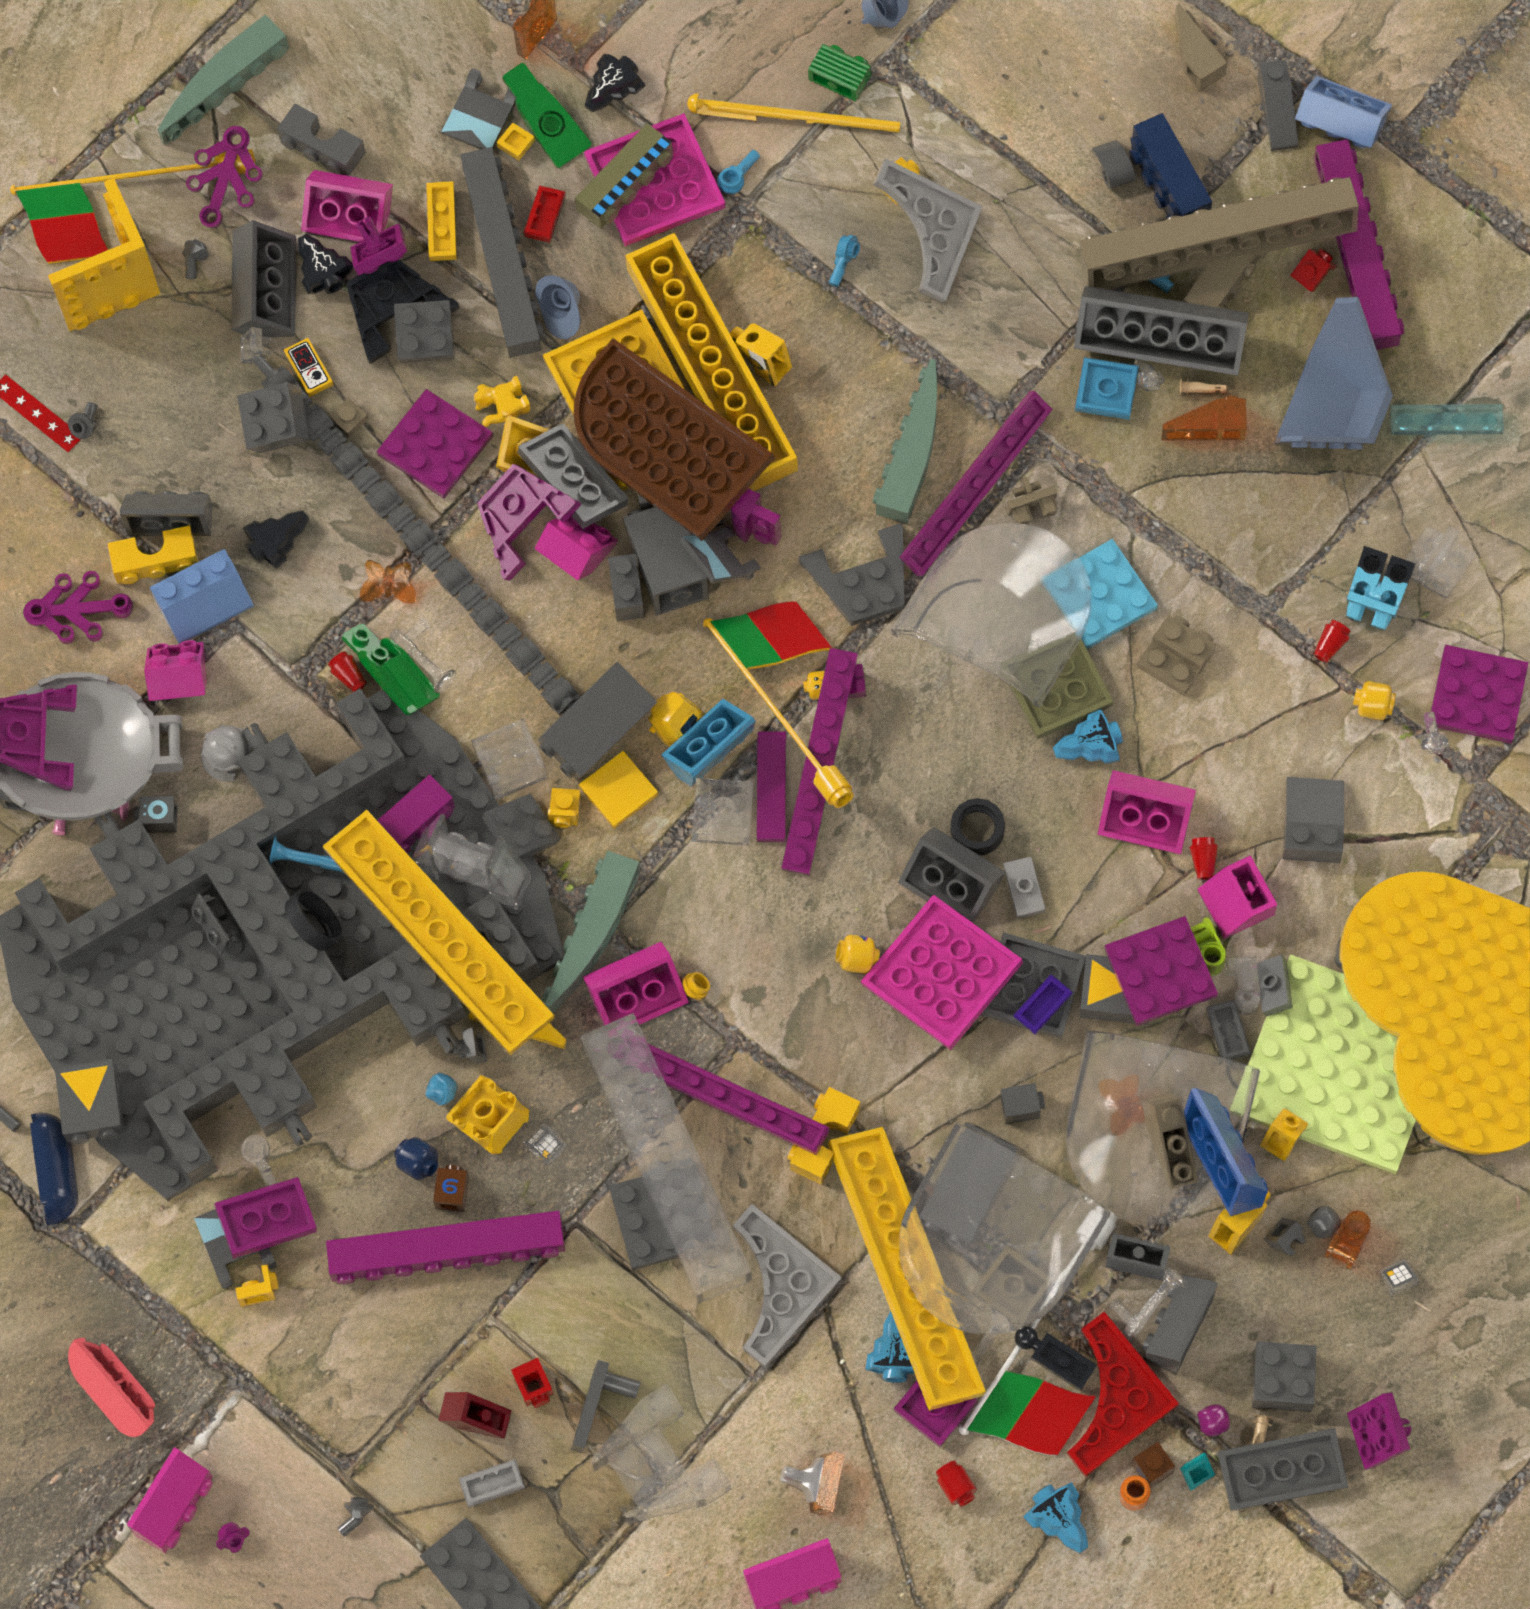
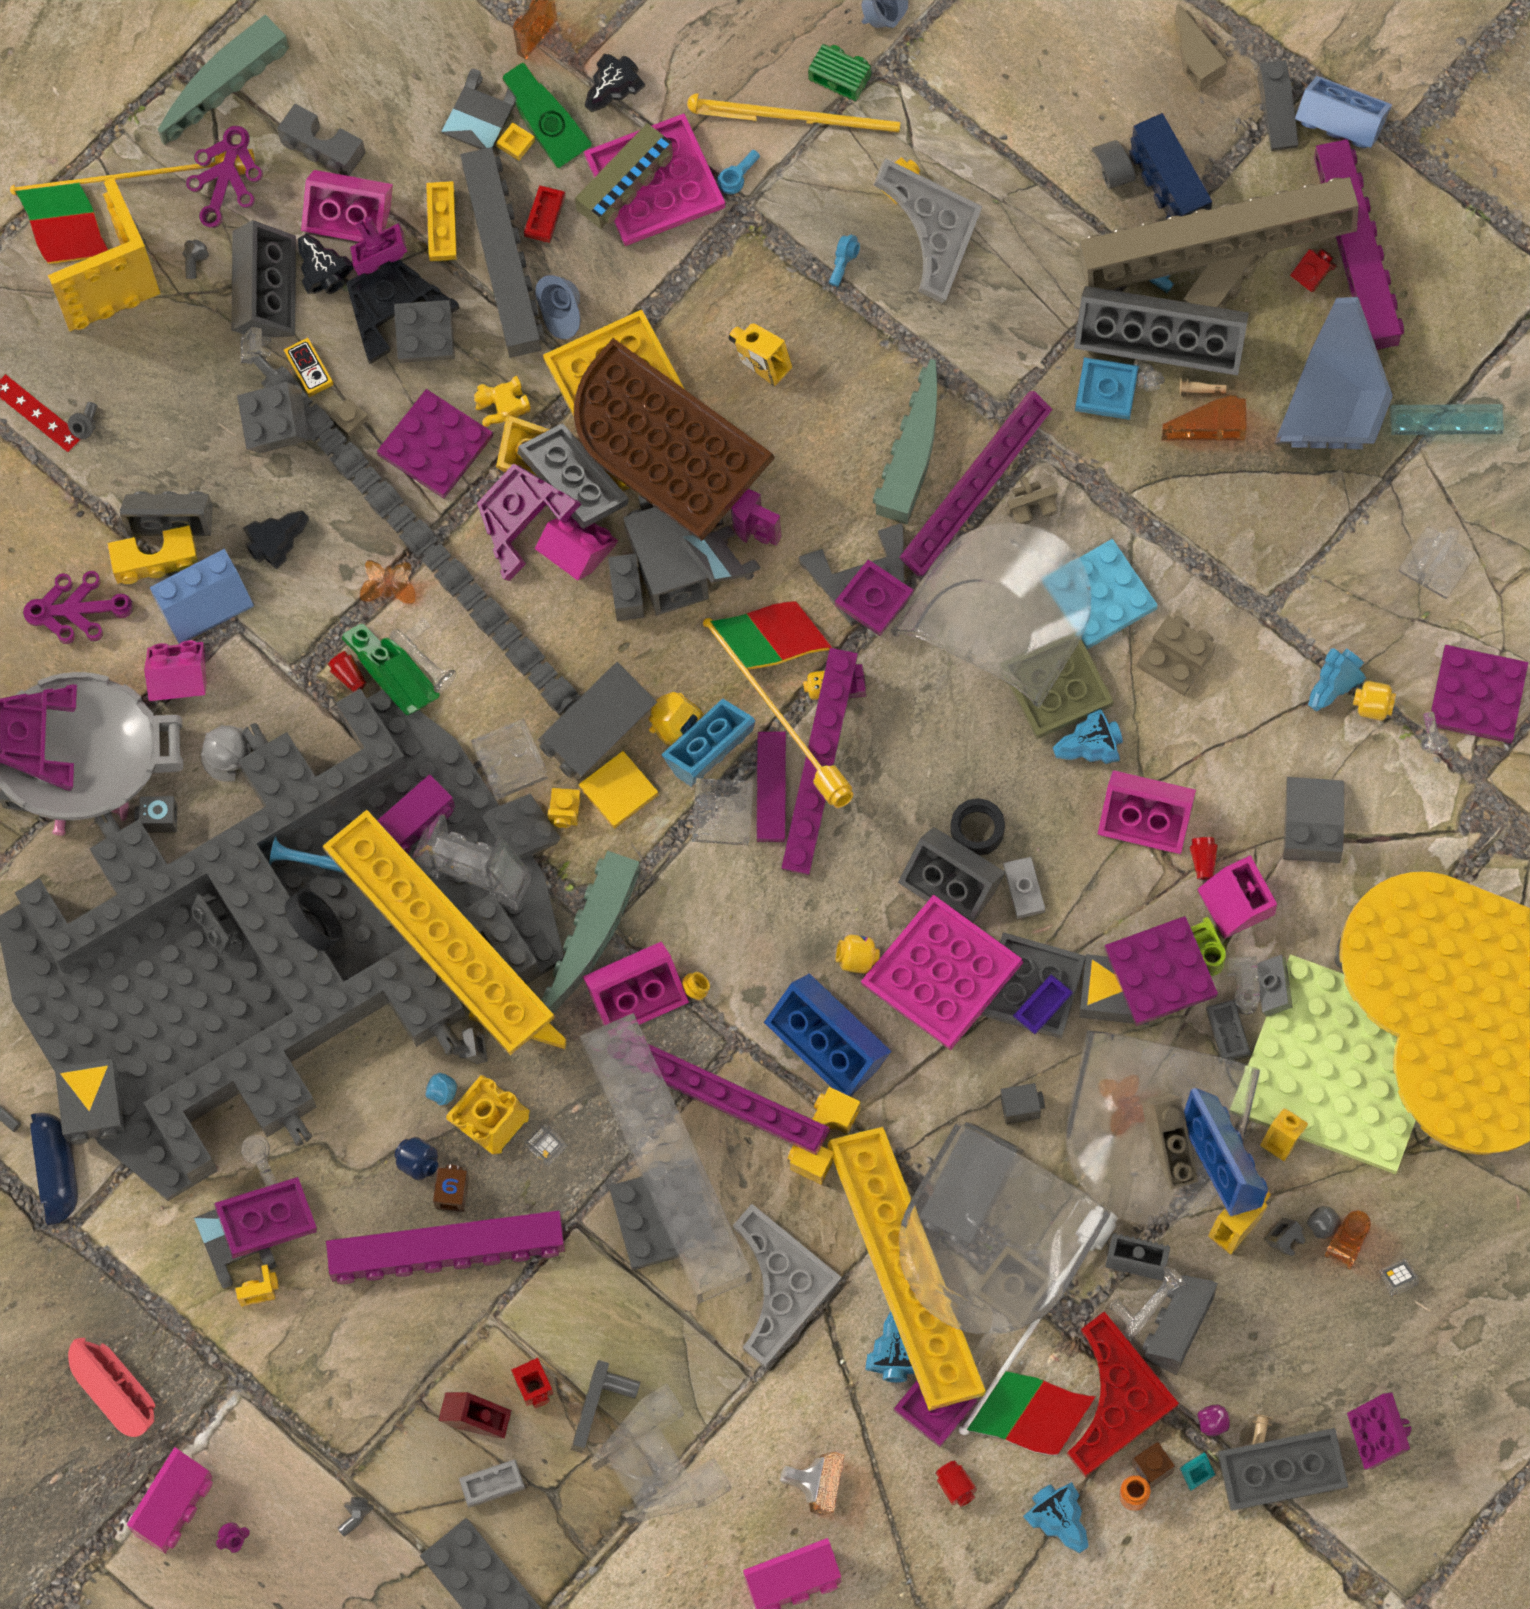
(707, 349): yellow brick -> none
(826, 1035): none -> blue slope
(874, 597): none -> magenta plate
(1056, 1357): black plate -> none
(1284, 1376): dark grey brick -> none
(1331, 640): red cone -> none
(1336, 678): none -> dark azure rock
(1378, 596): medium azure hips -> none

